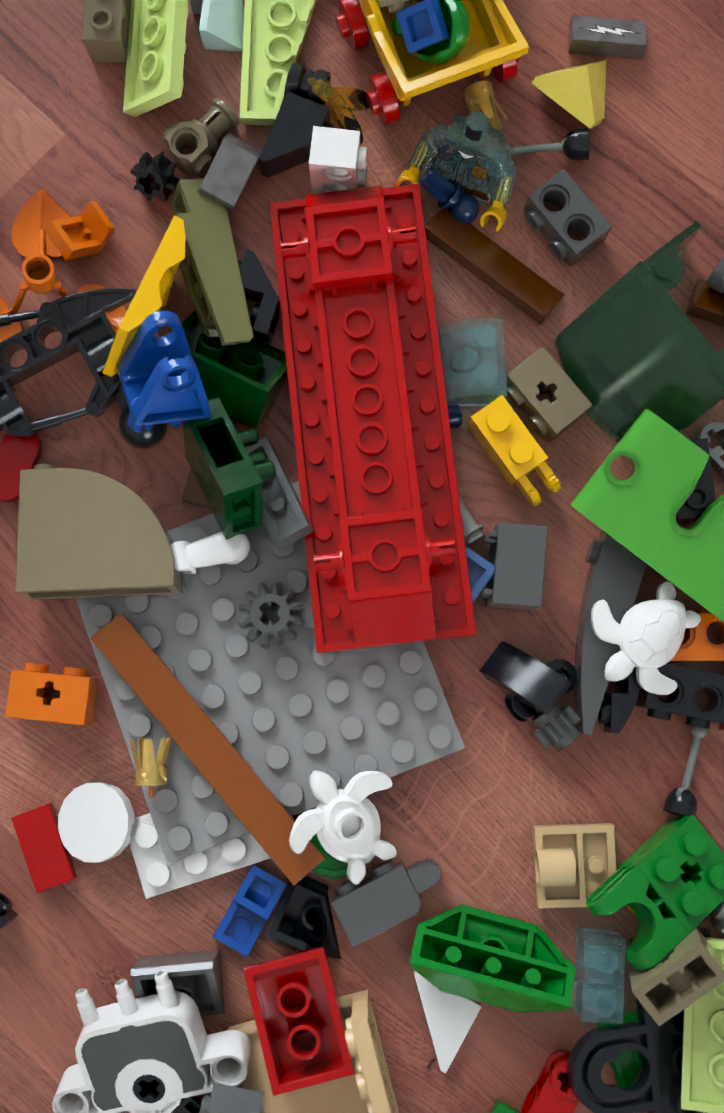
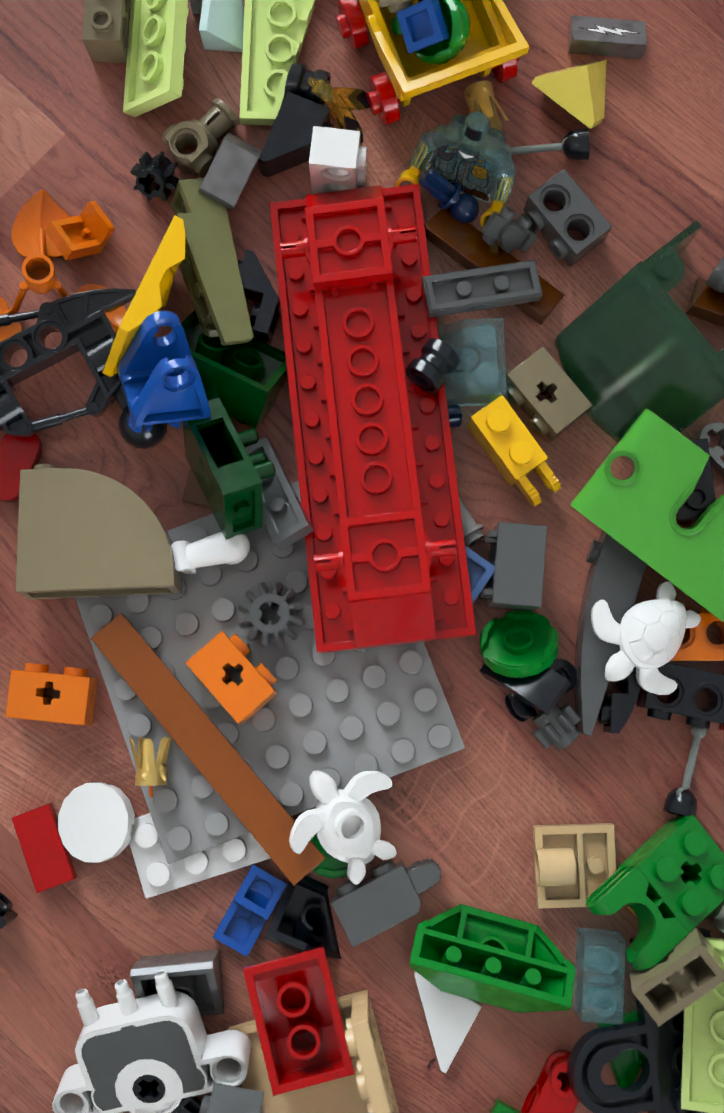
(211, 668): none -> orange brick
(432, 366): none -> black wheel
(481, 288): none -> dark grey tile
(509, 232): none -> dark grey piece
(519, 644): none -> green tile

